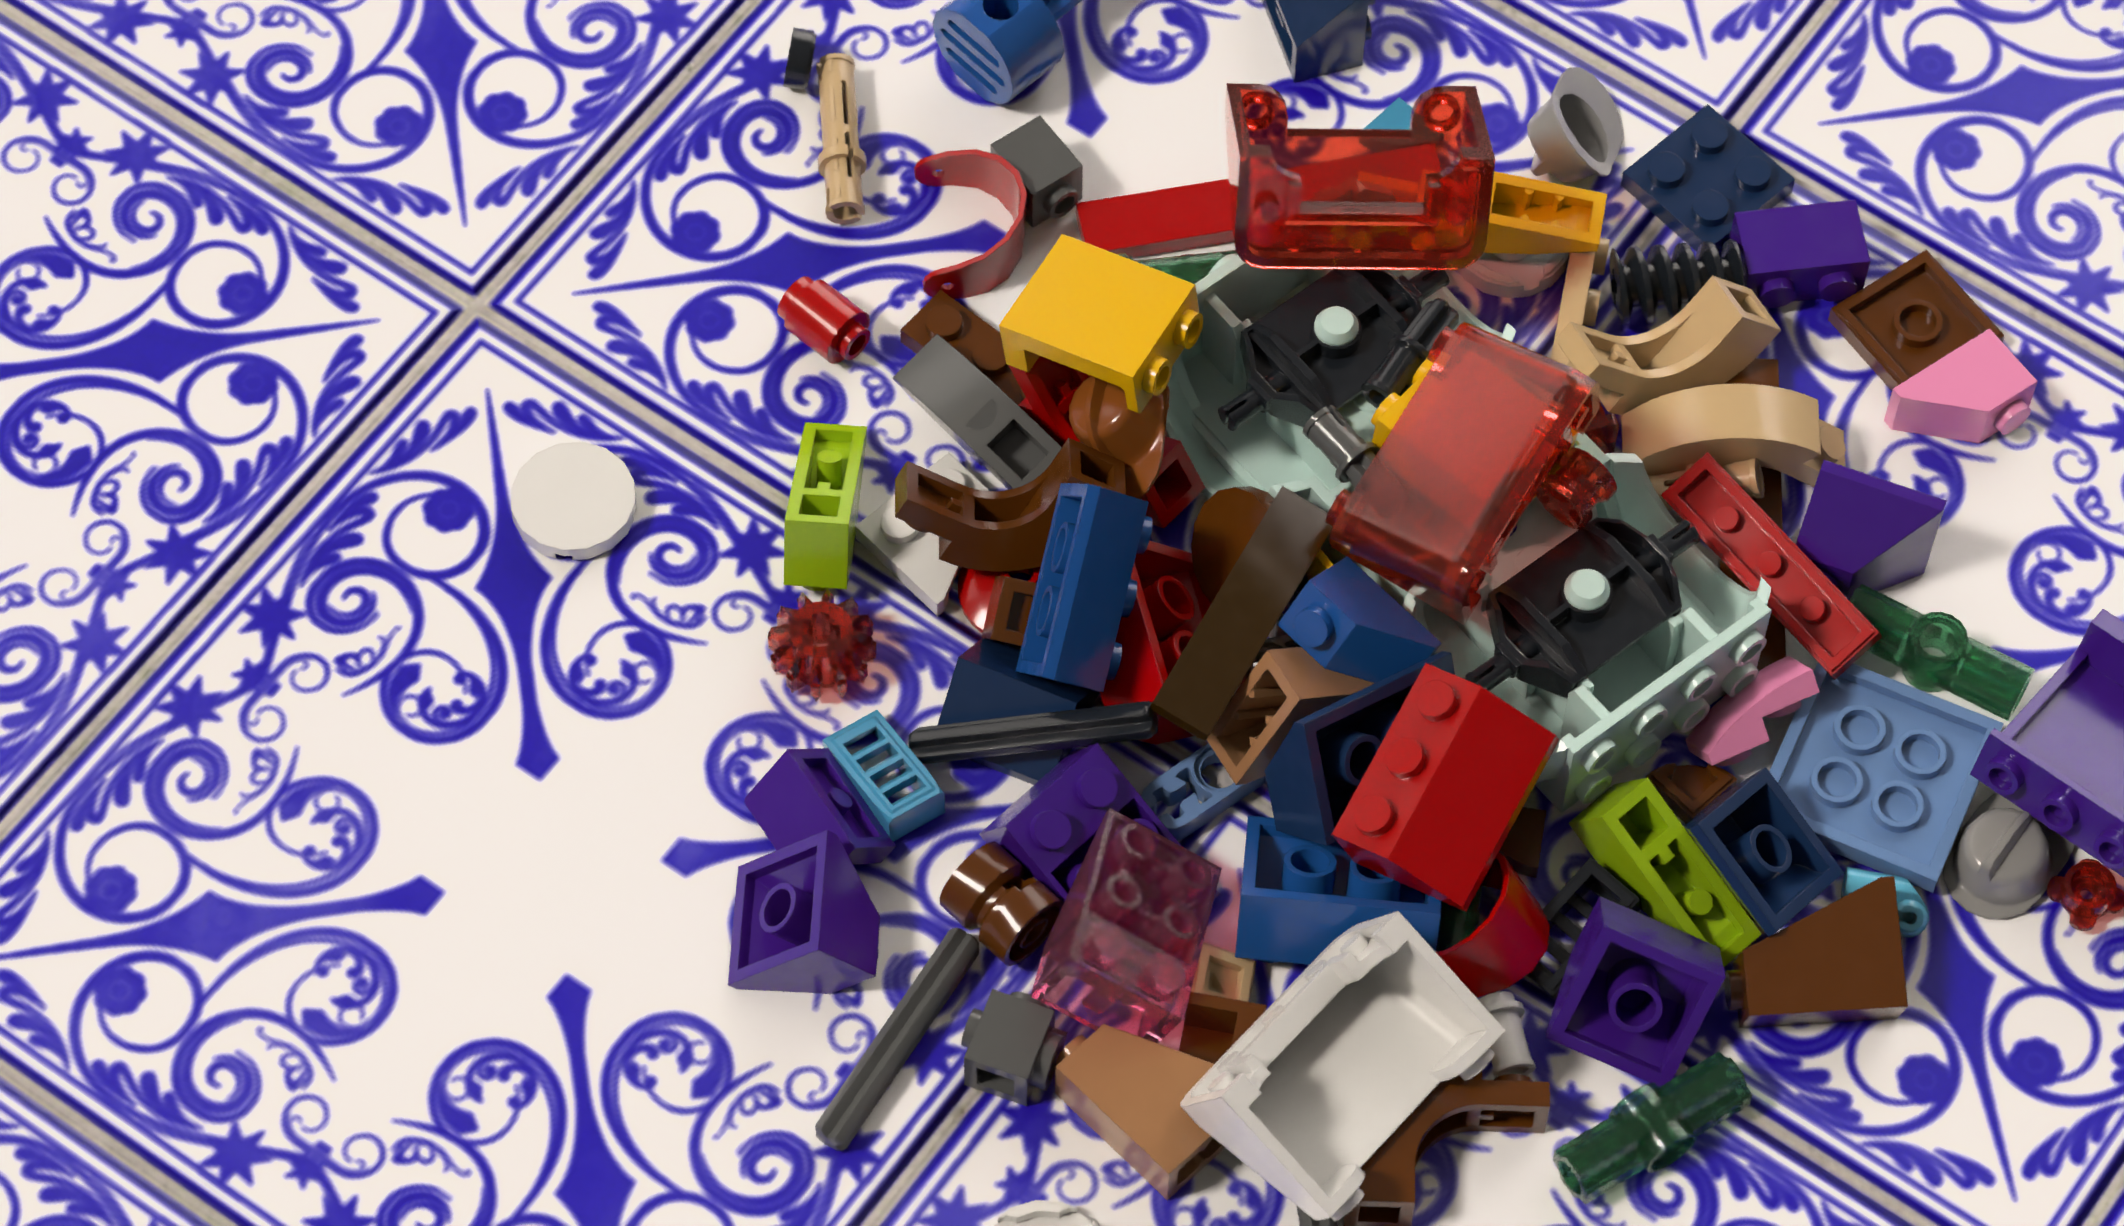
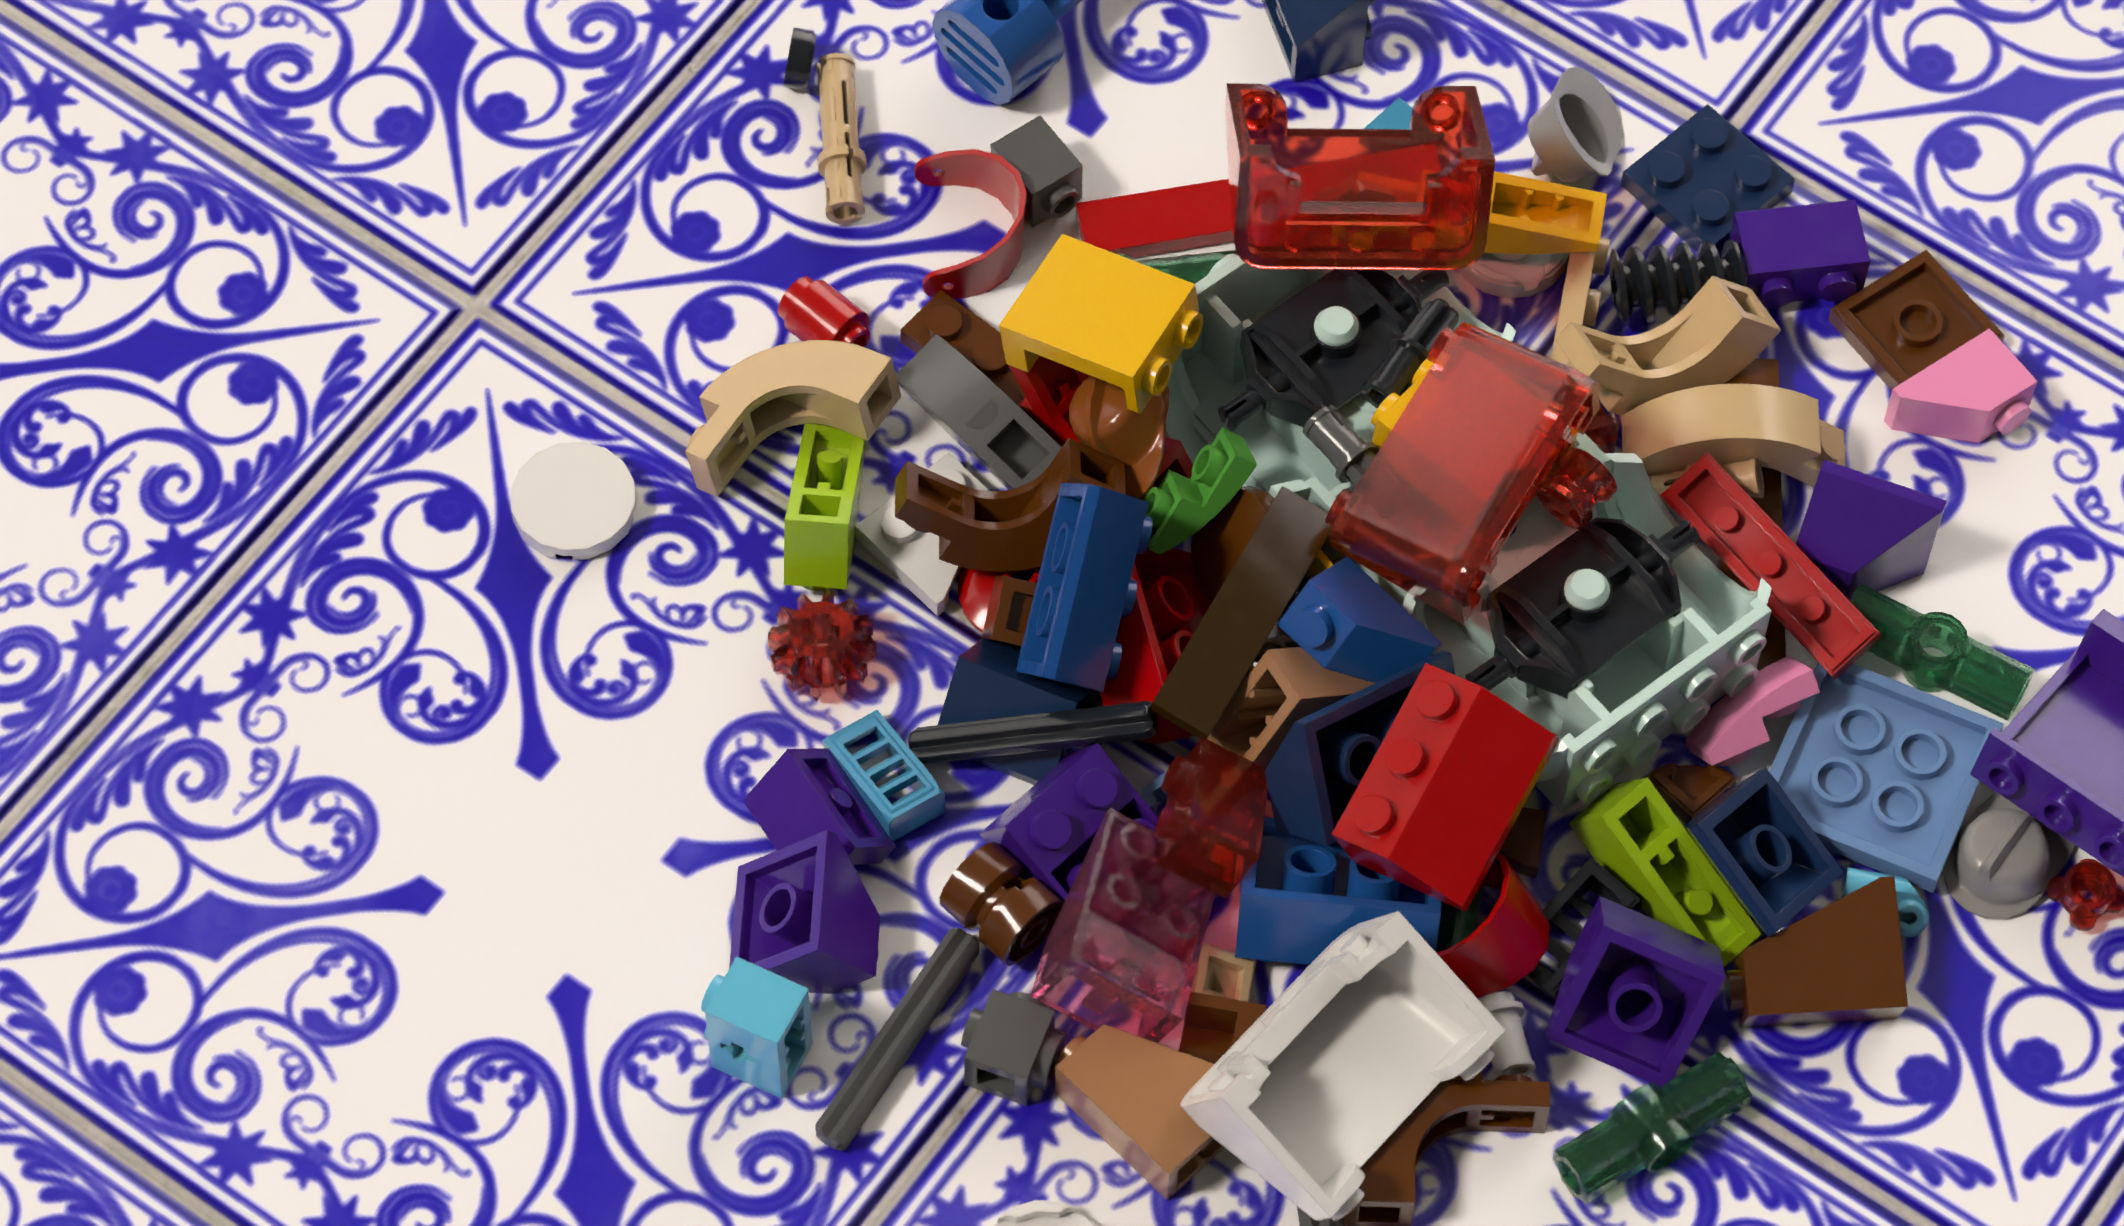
(757, 1026): none -> medium azure brick
(784, 388): none -> tan arch
(1184, 504): none -> bright green slope
(1212, 817): none -> clear red brick

